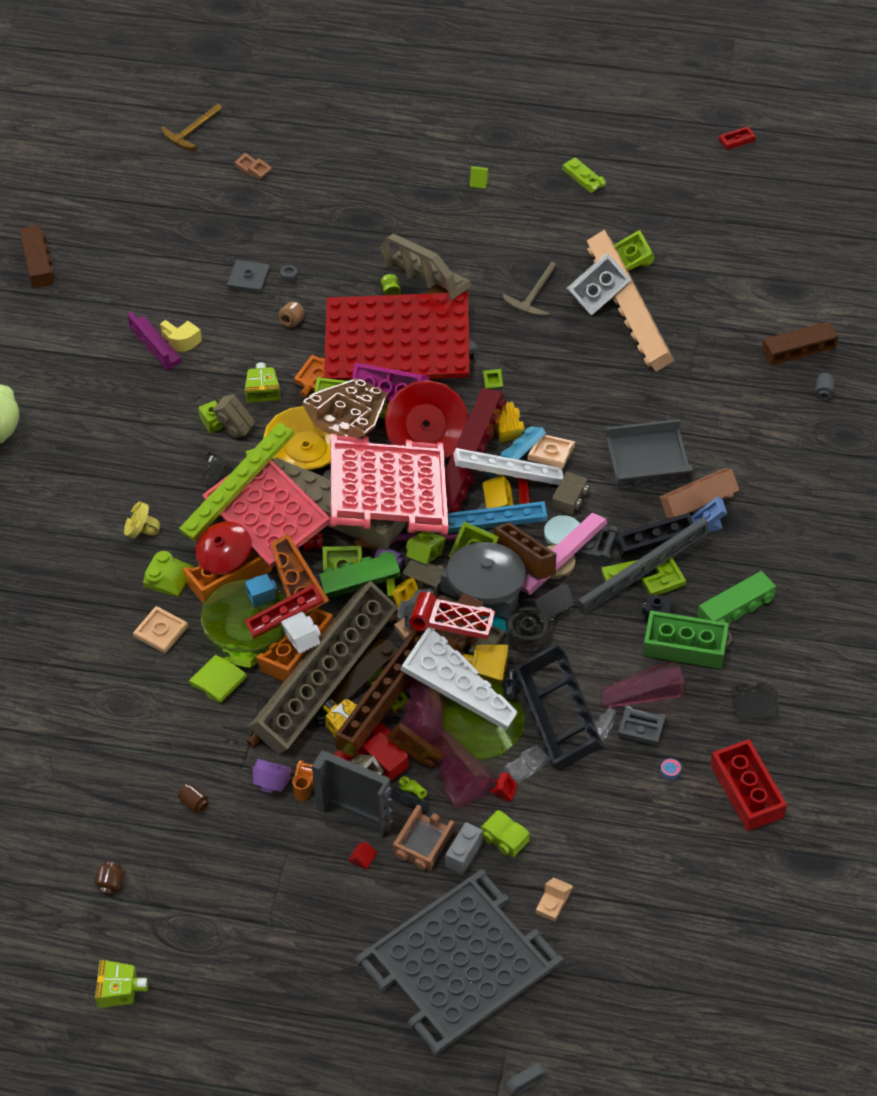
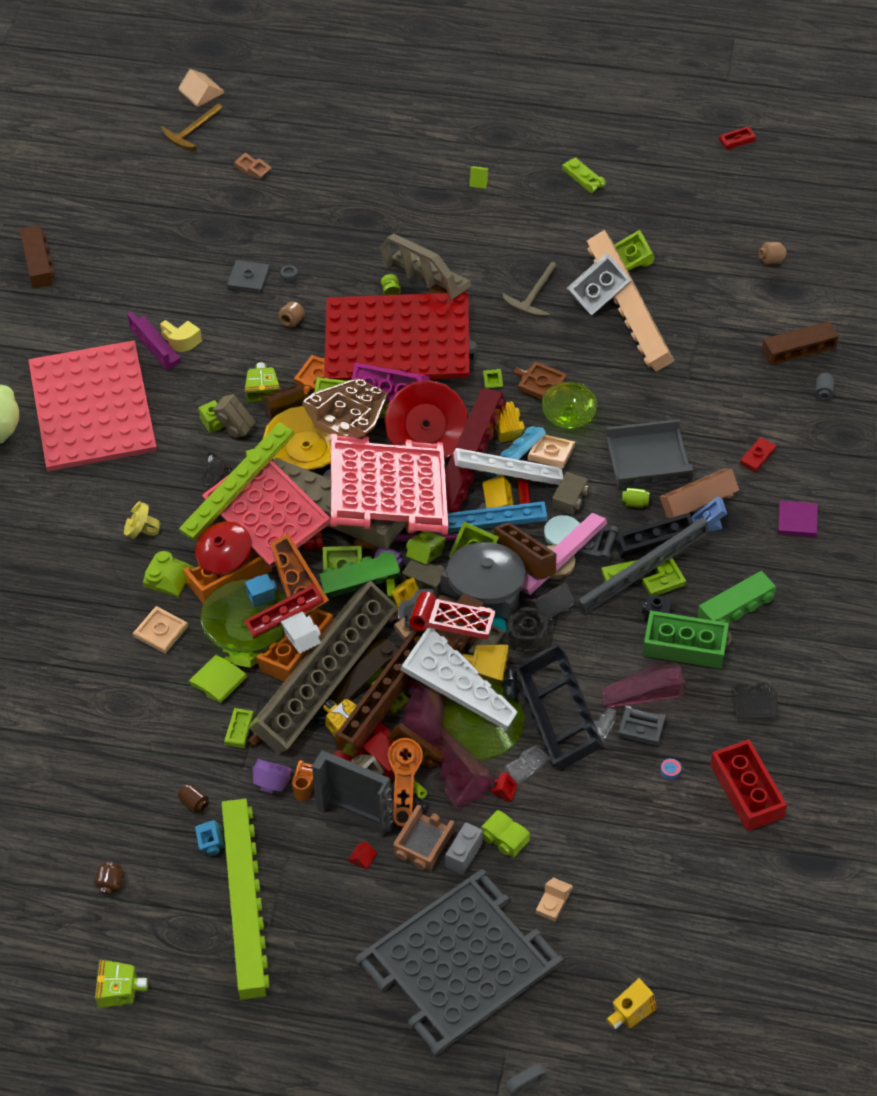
(91, 406): none -> coral plate
(199, 88): none -> light nougat slope
(206, 833): none -> dark azure brick
(238, 728): none -> lime plate
(243, 899): none -> lime brick
(282, 400): none -> reddish brown slope
(404, 773): none -> orange beam
(539, 379): none -> dark orange plate
(569, 404): none -> clear neon green dish
(632, 1005): none -> yellow torso
(635, 498): none -> lime brick
(758, 454): none -> red plate
(772, 253): none -> medium nougat head
(797, 518): none -> magenta tile

